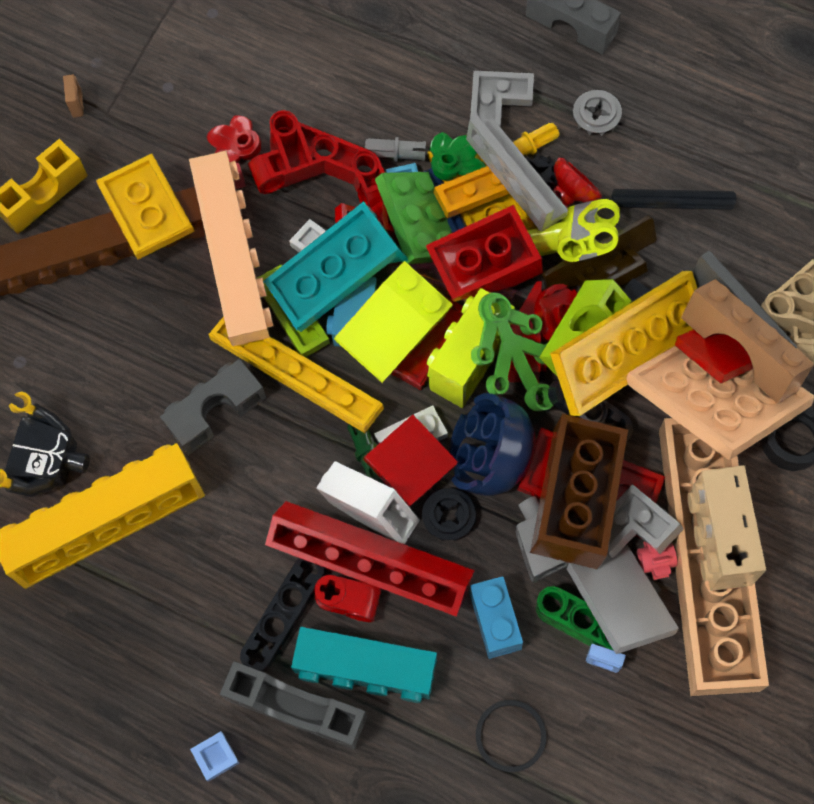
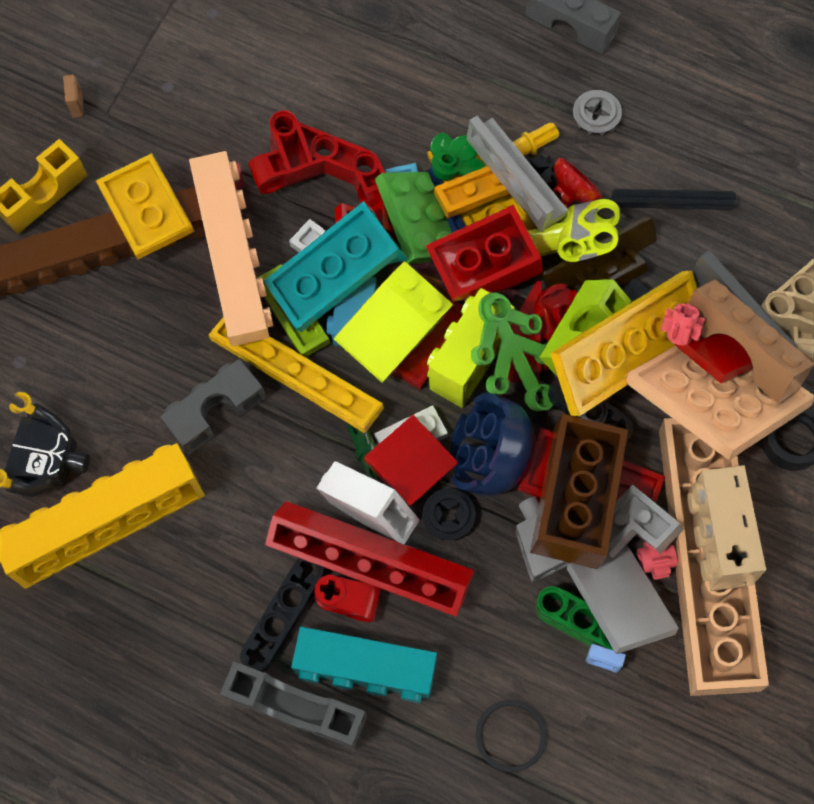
(214, 756): light blue tile -> none
(236, 139): red plate -> none
(396, 148): light grey axle -> none
(496, 89): light grey plate -> none
(496, 617): dark azure brick -> none
(683, 324): none -> coral gear

